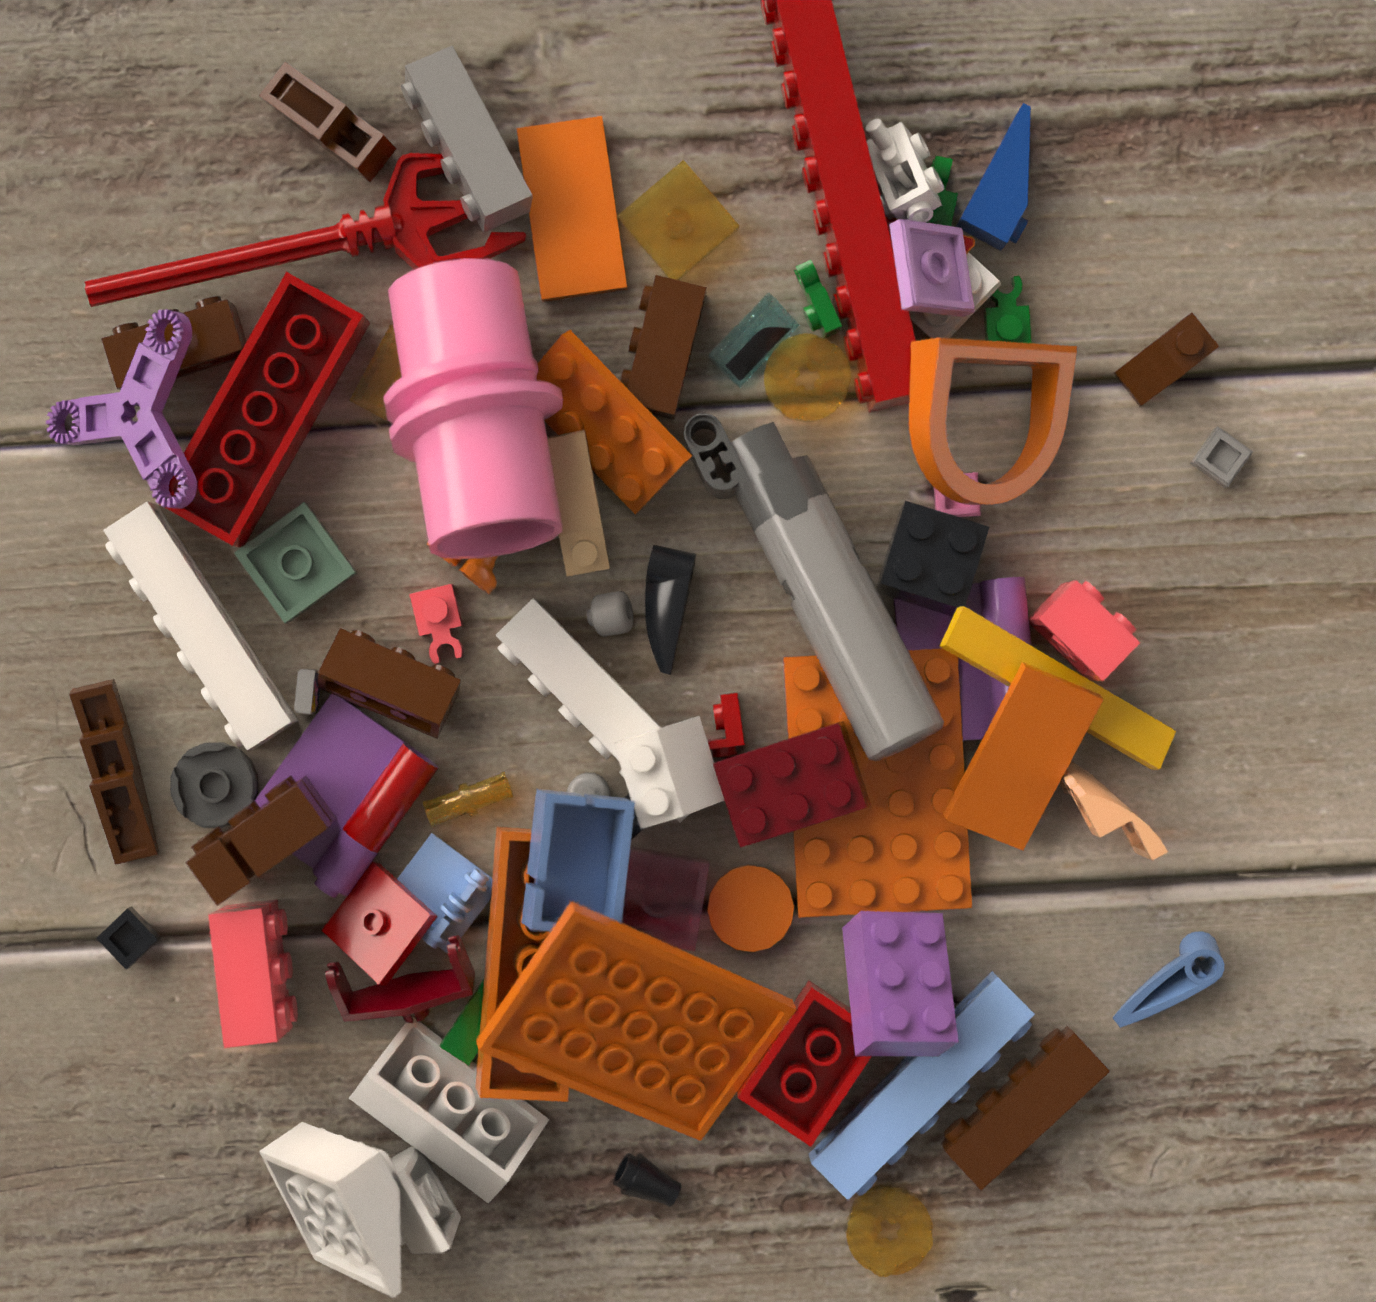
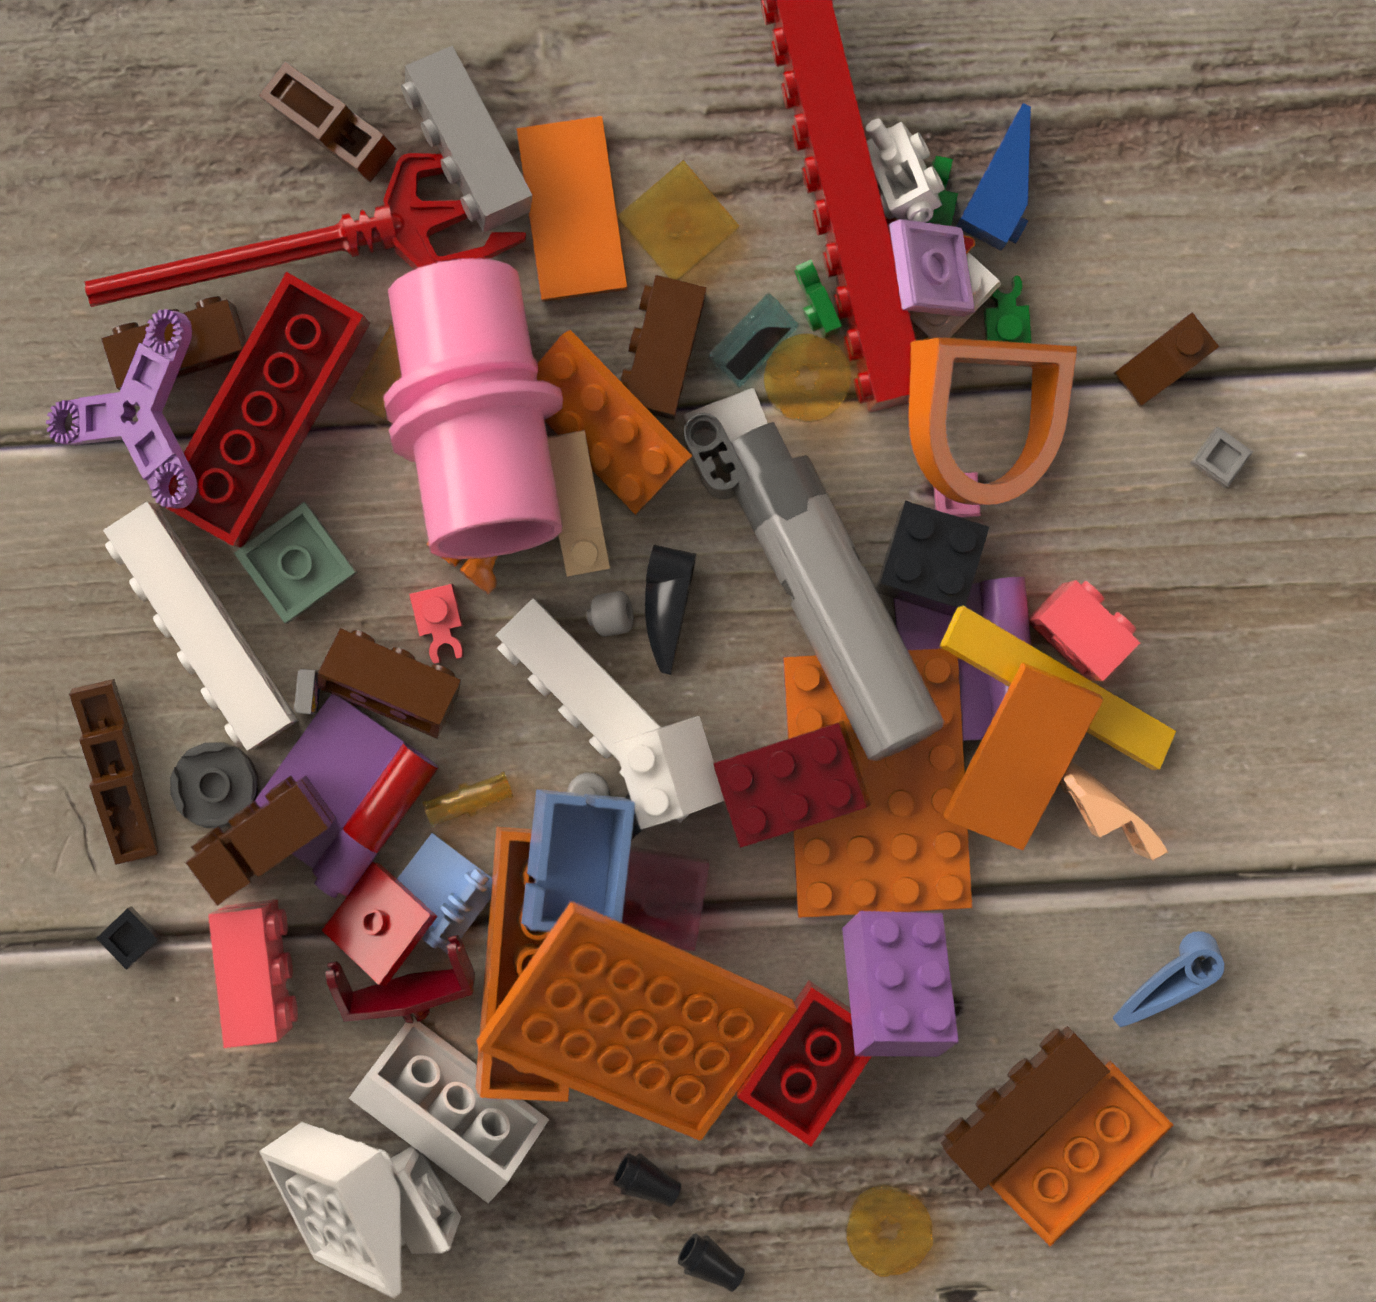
(463, 1034): green piece -> none
(708, 1262): none -> black cone
(727, 717): red bracket -> none
(736, 414): none -> white sticker
(750, 908): orange tile -> none
(918, 1088): light blue brick -> none
(1081, 1155): none -> orange tile

